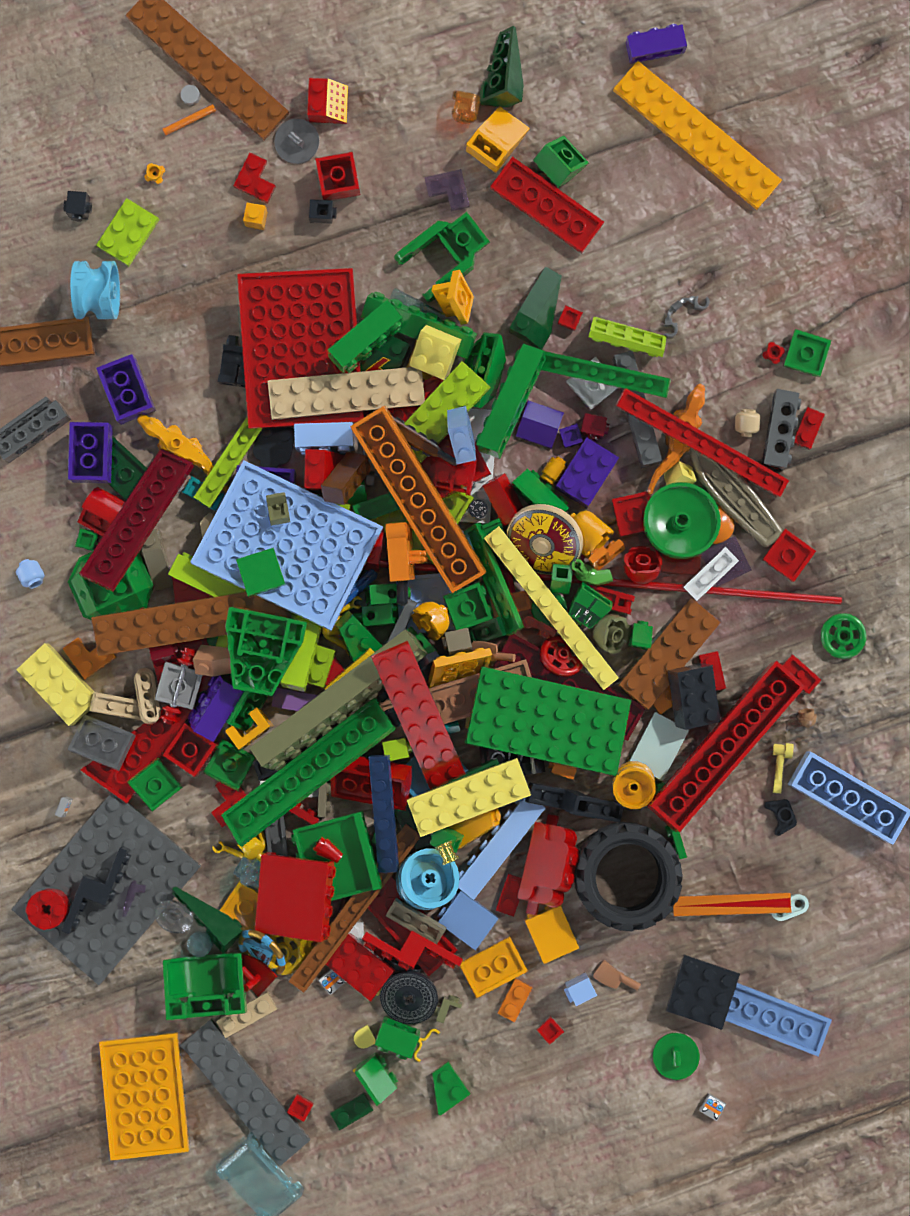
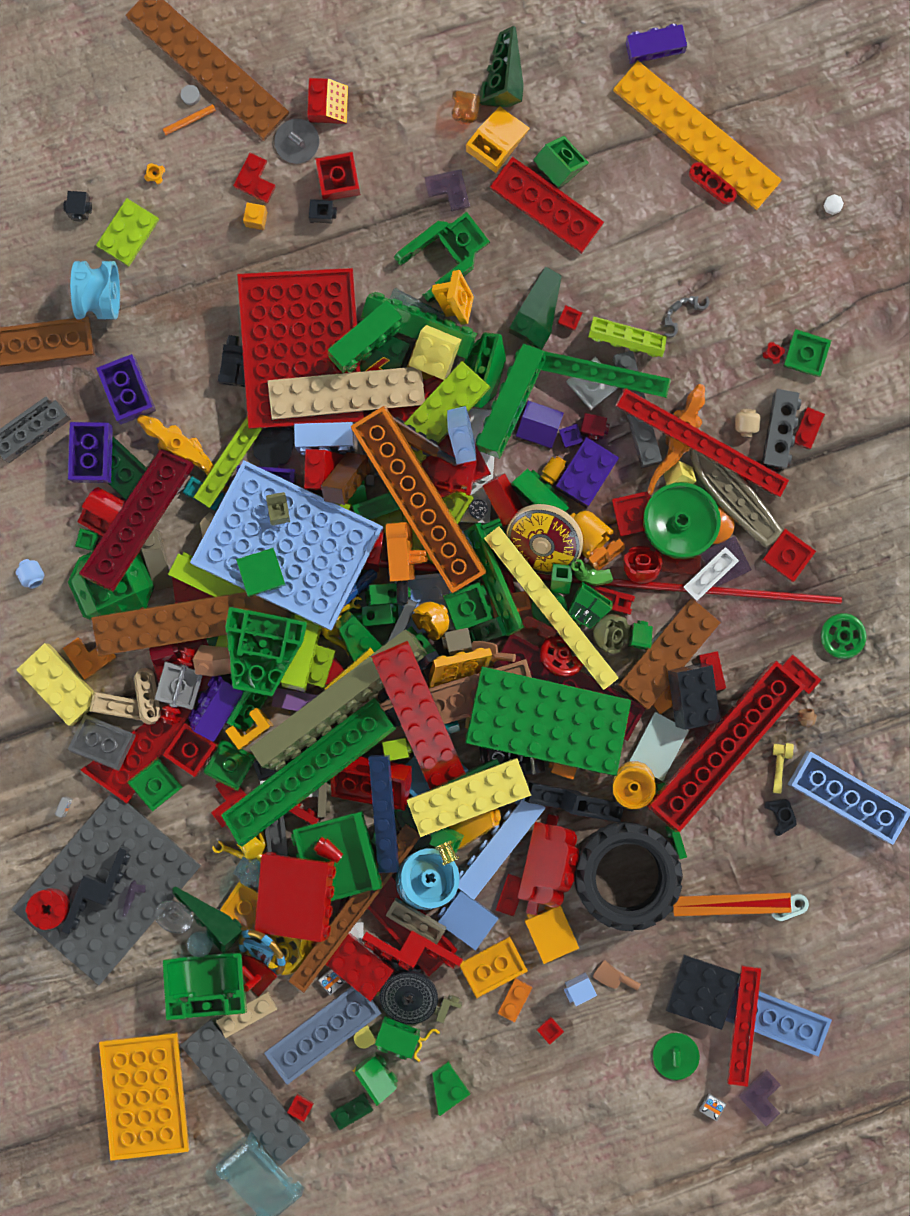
(321, 1034): none -> sand blue plate
(712, 175): none -> red beam
(744, 1026): none -> red plate
(756, 1097): none -> clear purple plate
(833, 204): none -> white tile

